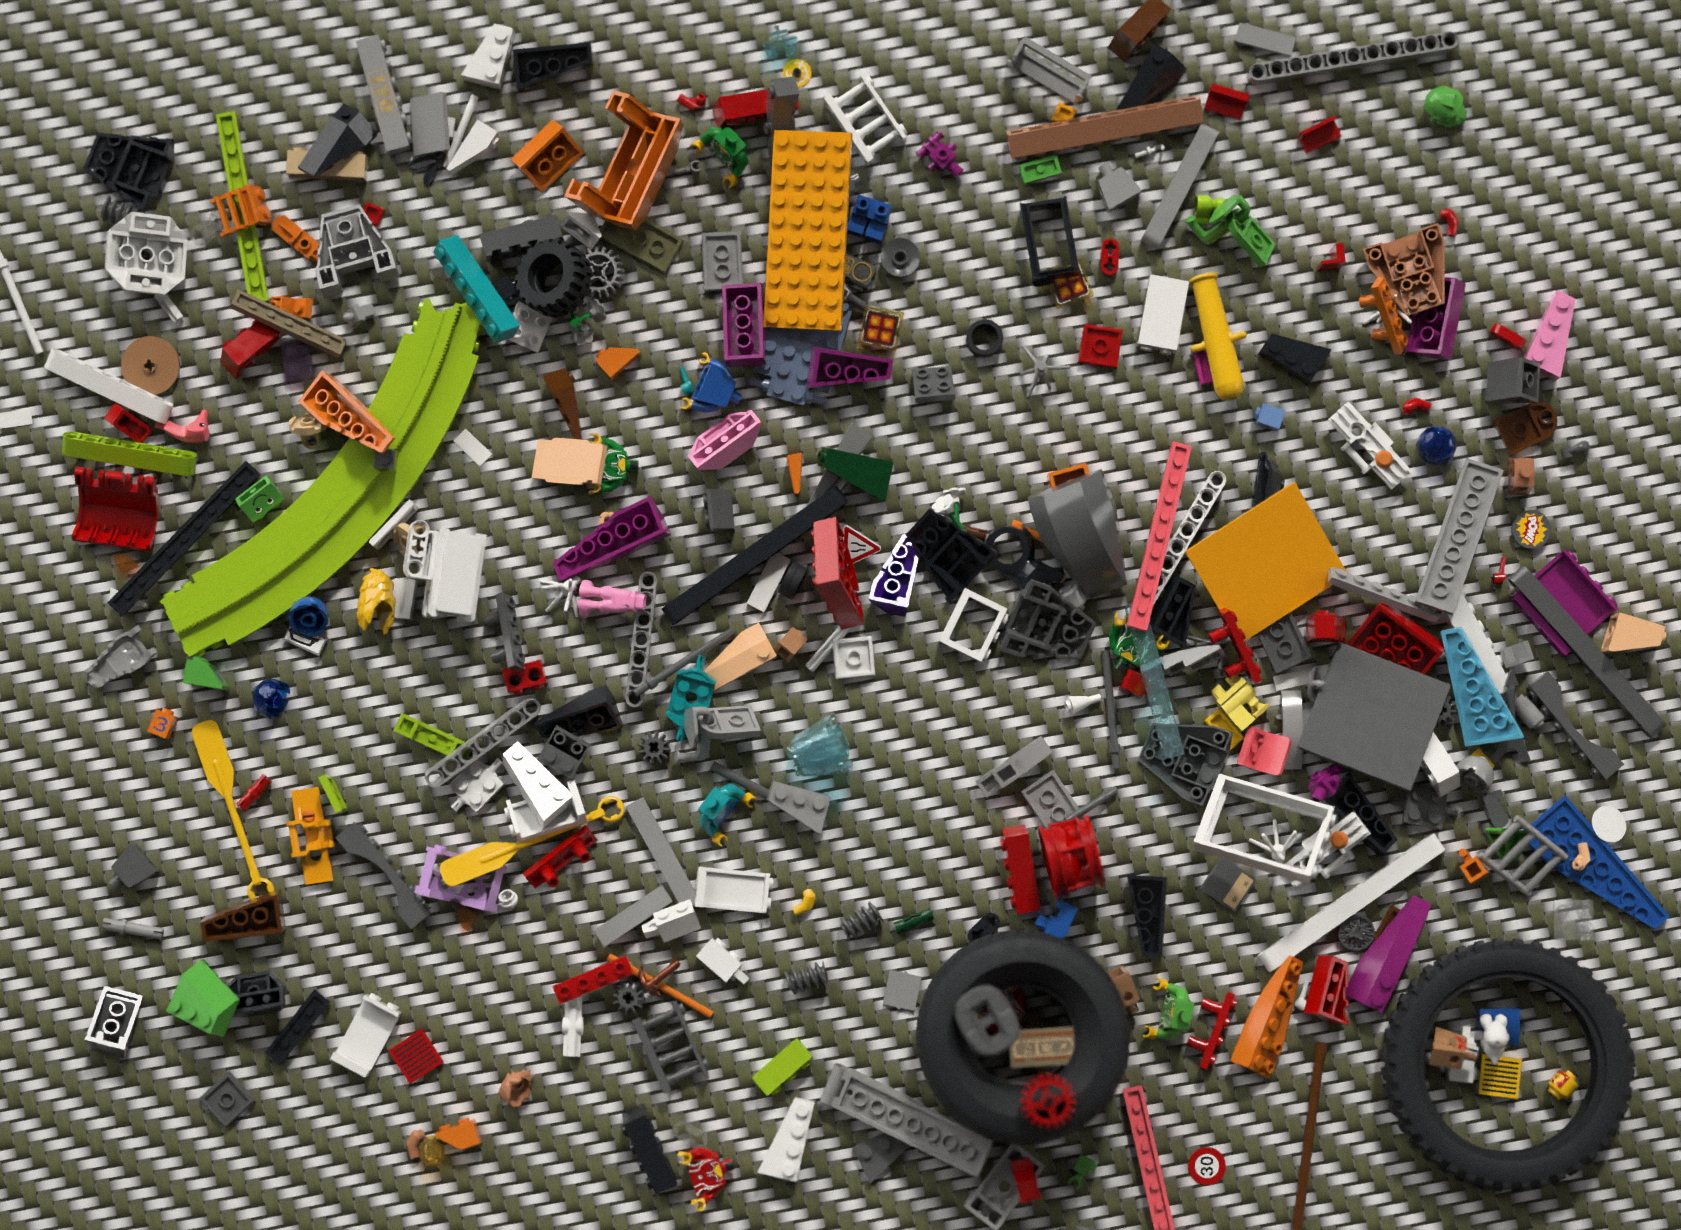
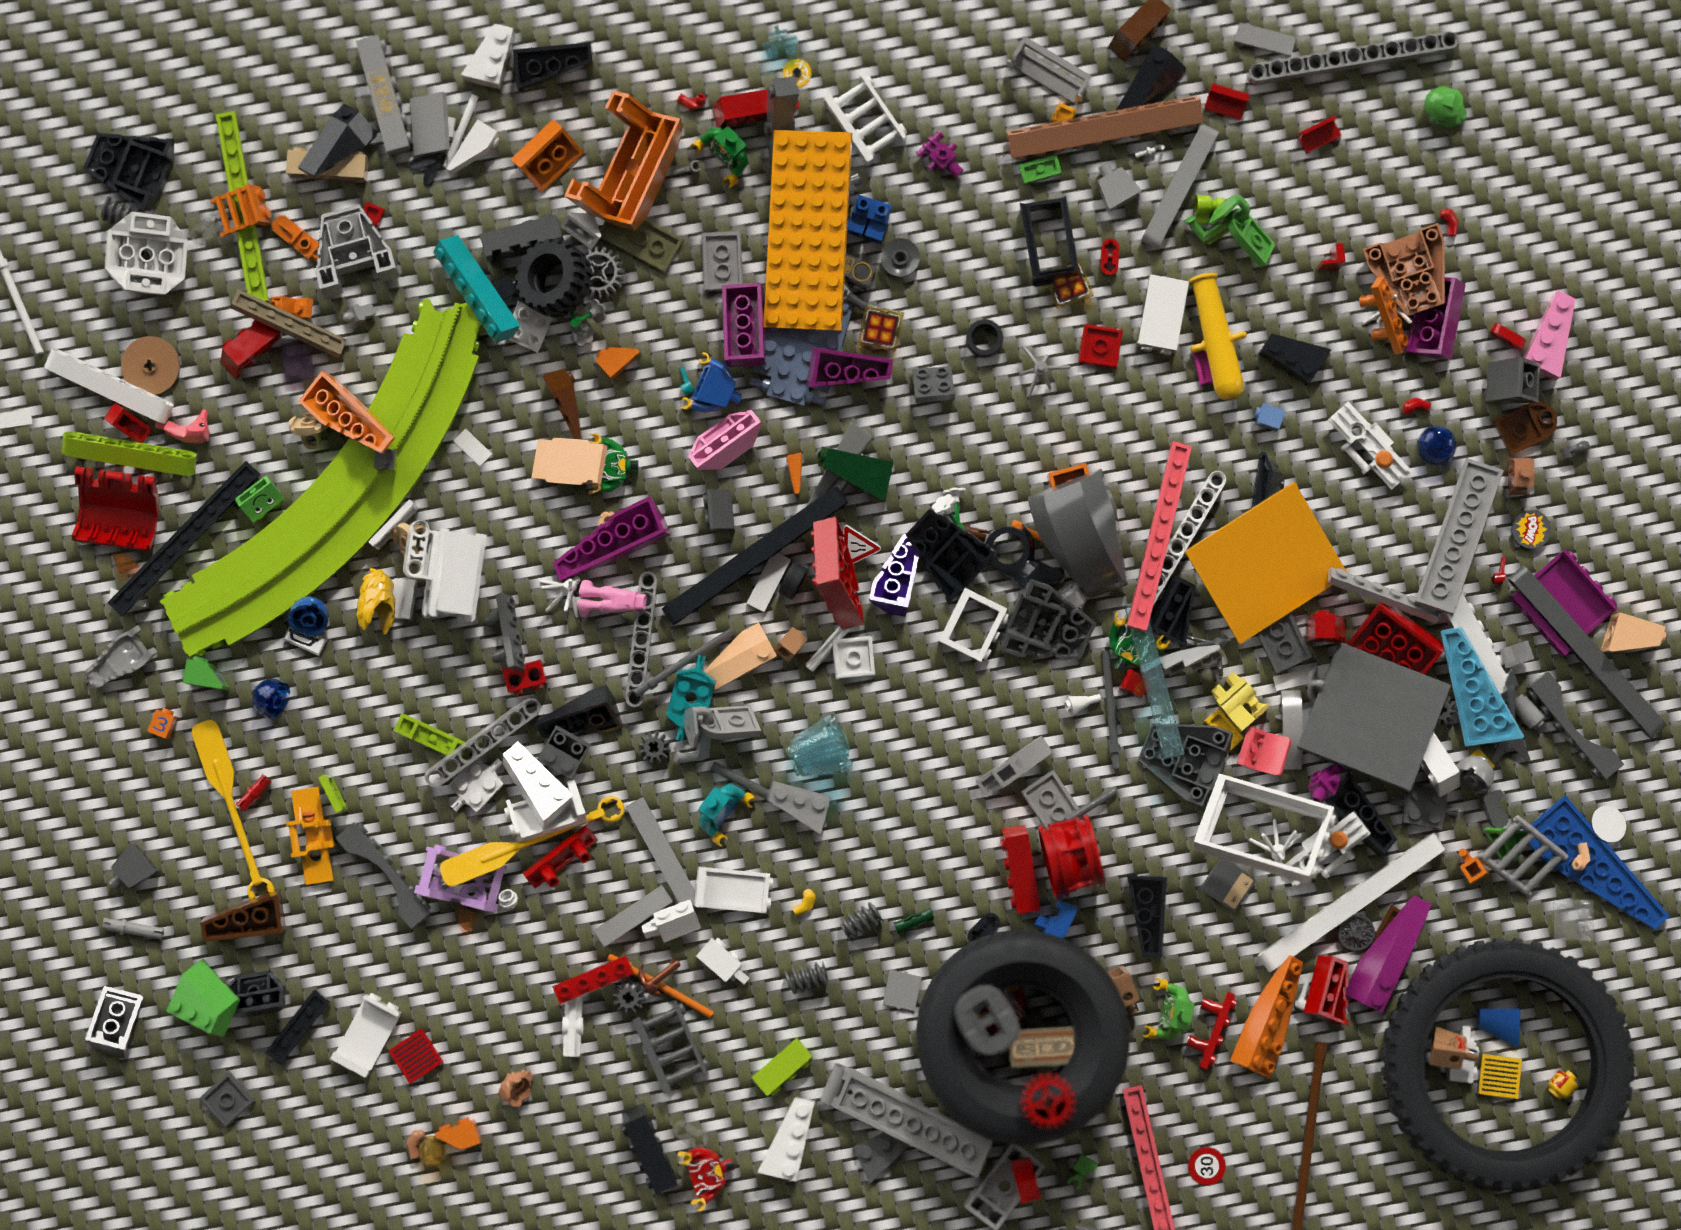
(169, 307): white piece -> none
(1244, 652): red plate -> none
(1494, 1037): white animal -> none

